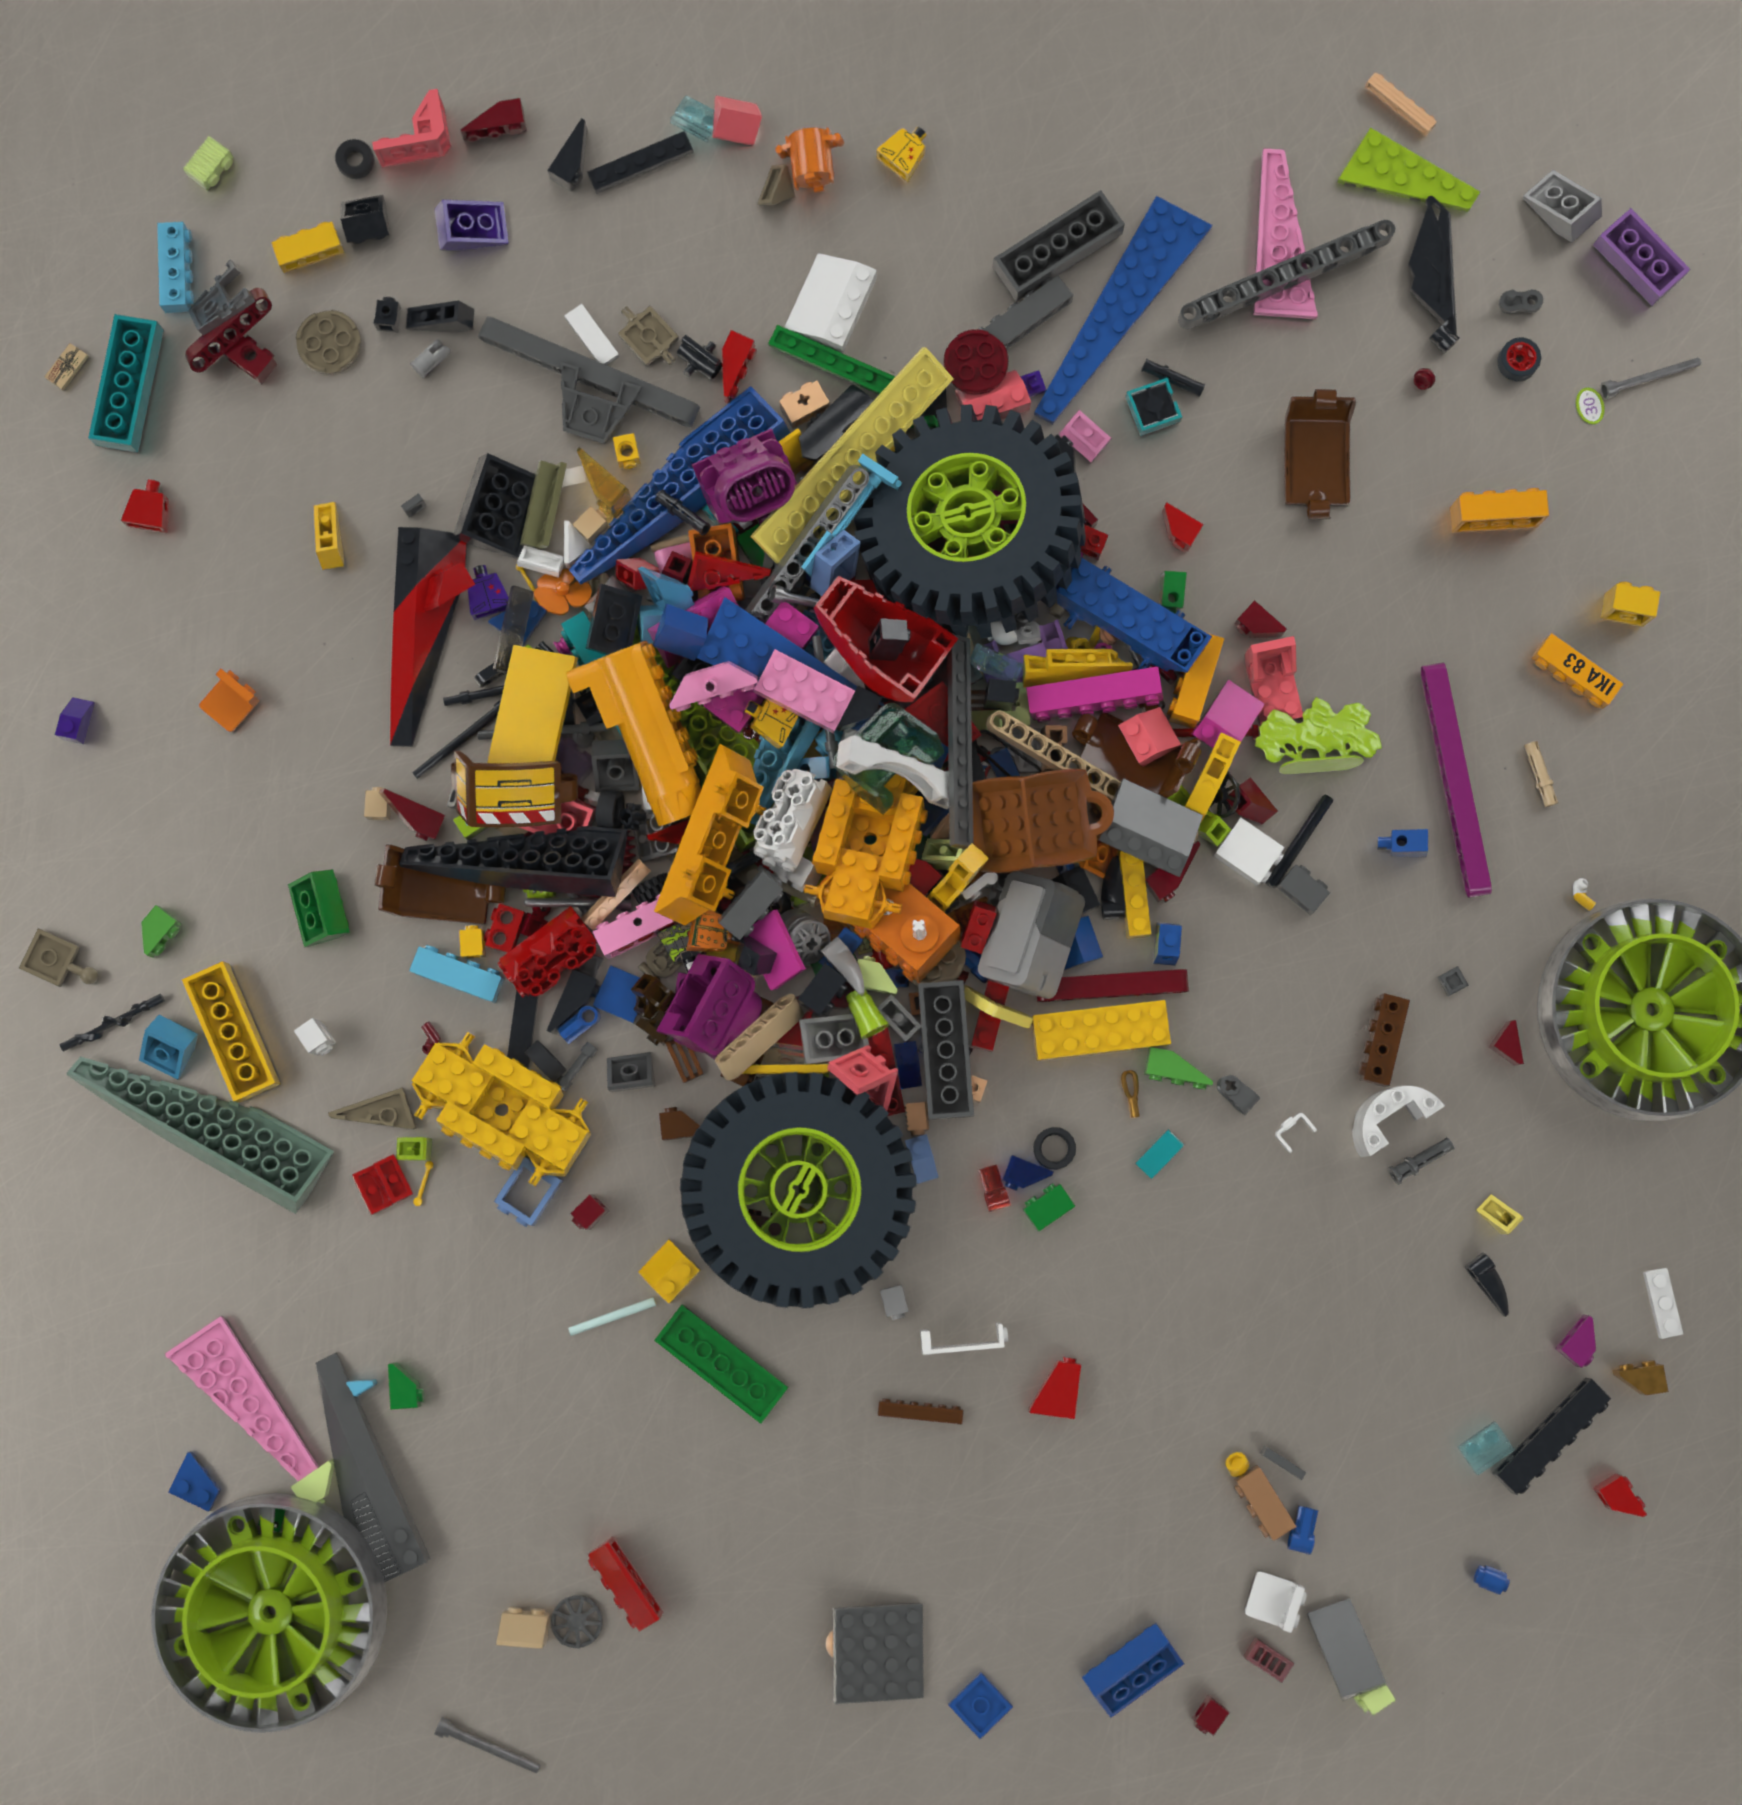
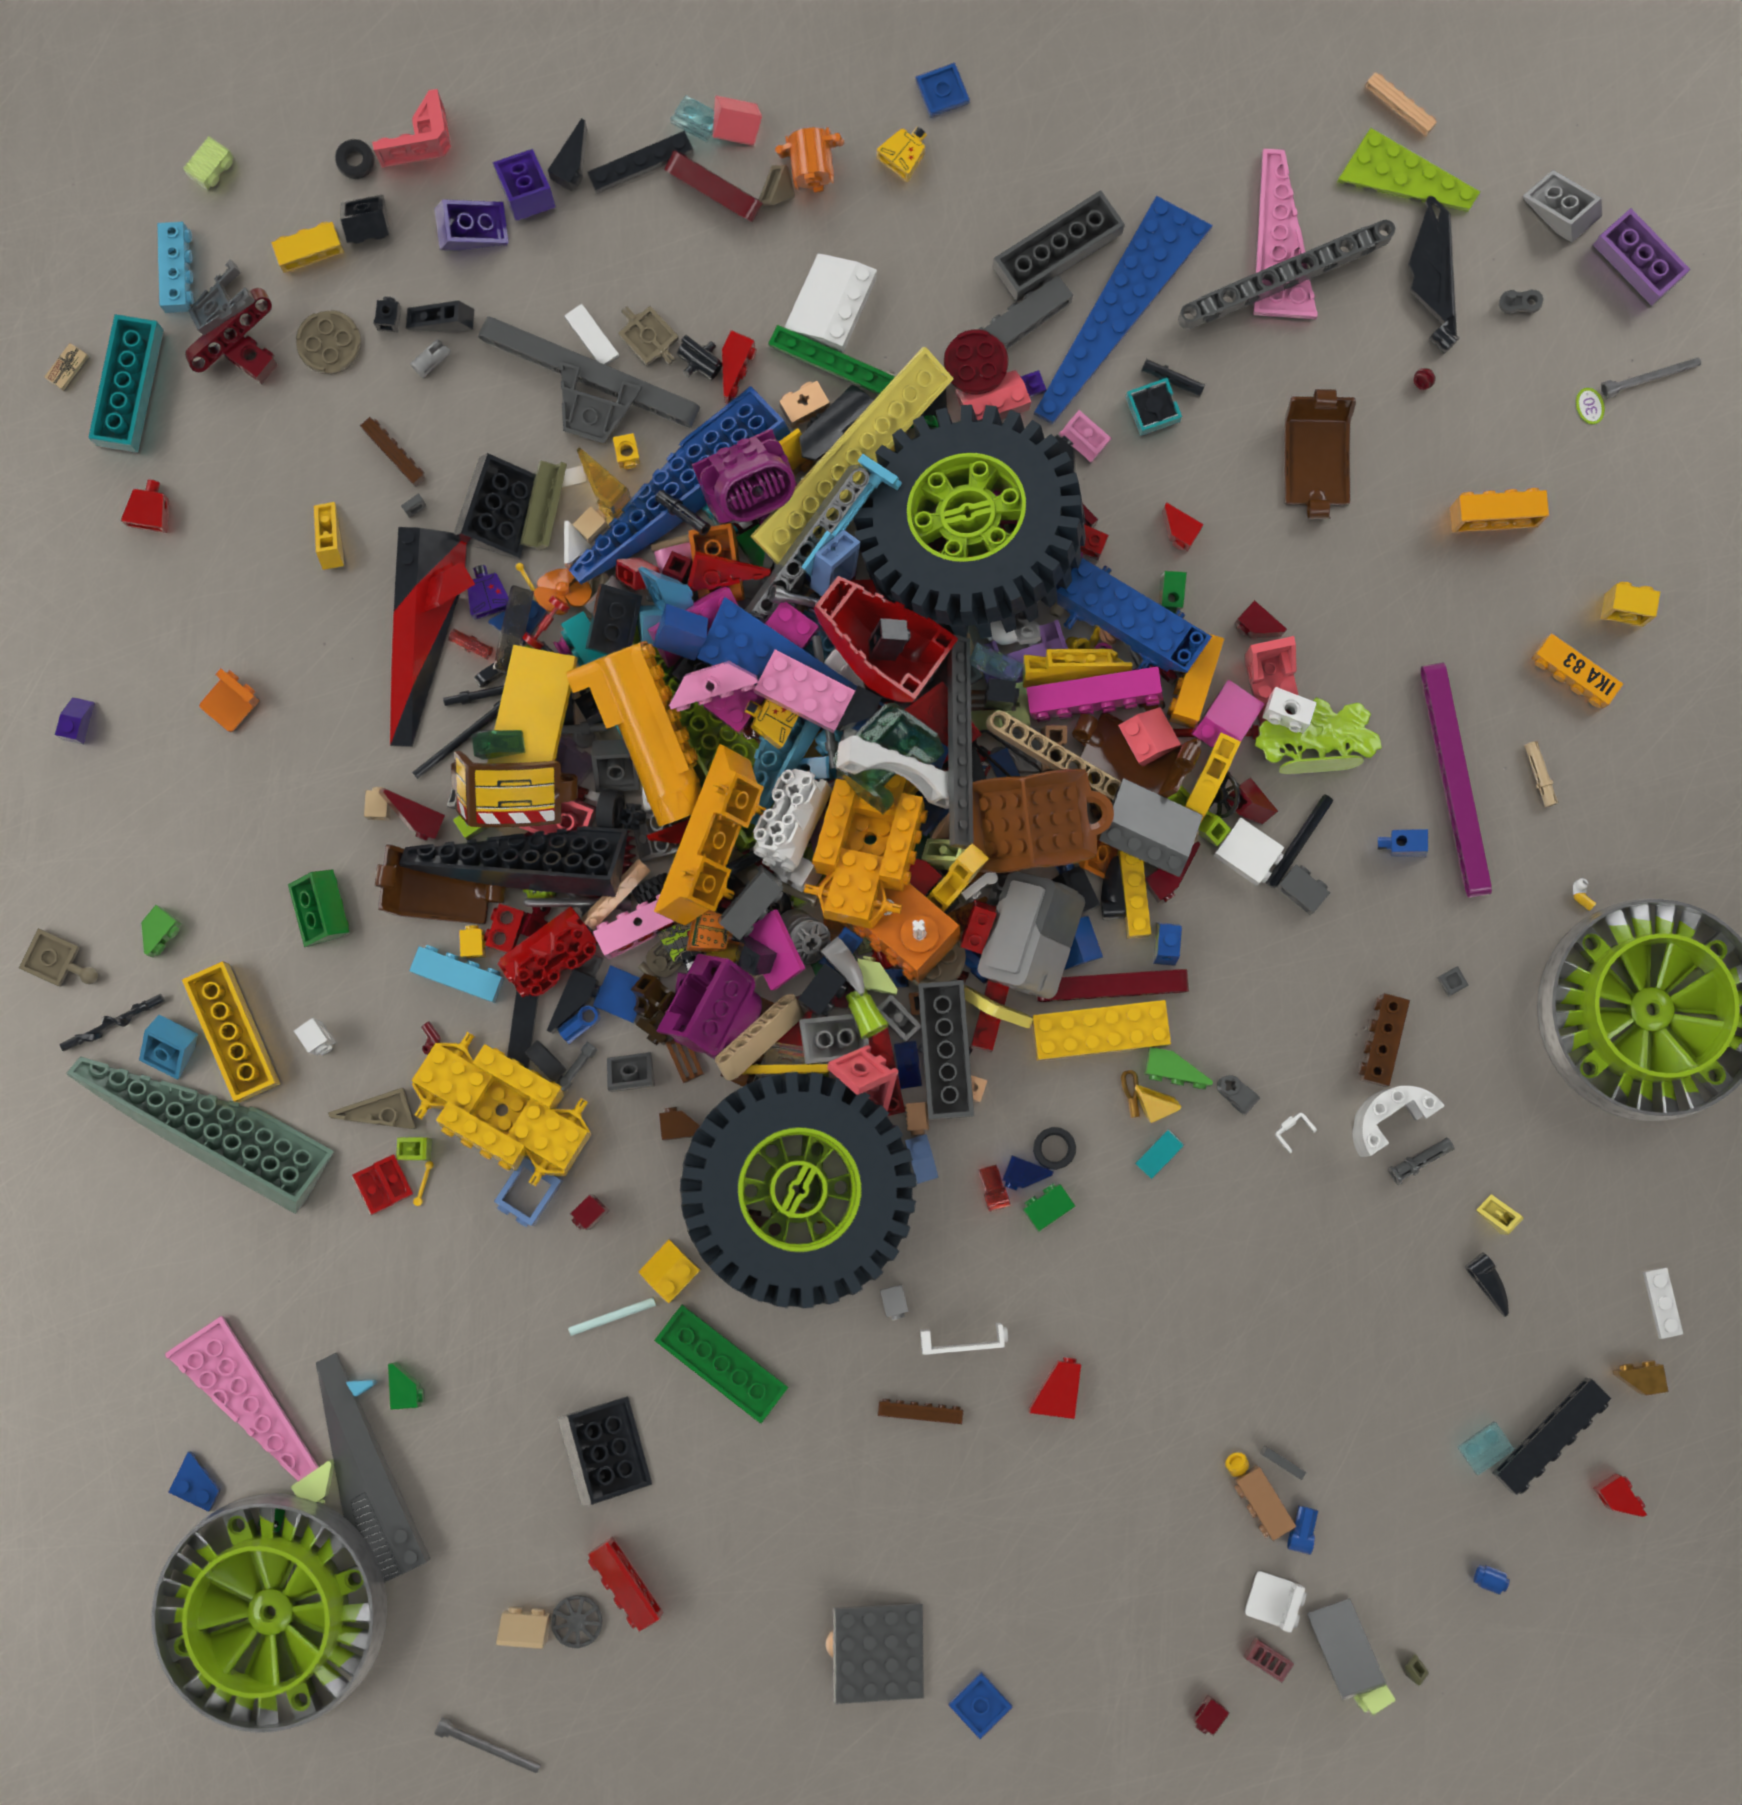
(396, 455): none -> reddish brown piece
(470, 644): none -> clear red pin
(498, 743): none -> clear green slope
(500, 119): dark red slope -> none
(524, 184): none -> dark purple slope
(541, 561): white tile -> none
(545, 623): none -> red wheel
(604, 1451): none -> black slope
(713, 186): none -> dark red beam
(942, 90): none -> blue tile
(1132, 1670): blue slope -> none
(1156, 1104): none -> yellow slope
(1300, 707): none -> white brick
(1416, 1670): none -> olive slope
(1508, 1044): dark red slope -> none
(1518, 348): wheel -> none
(1579, 1342): magenta slope -> none

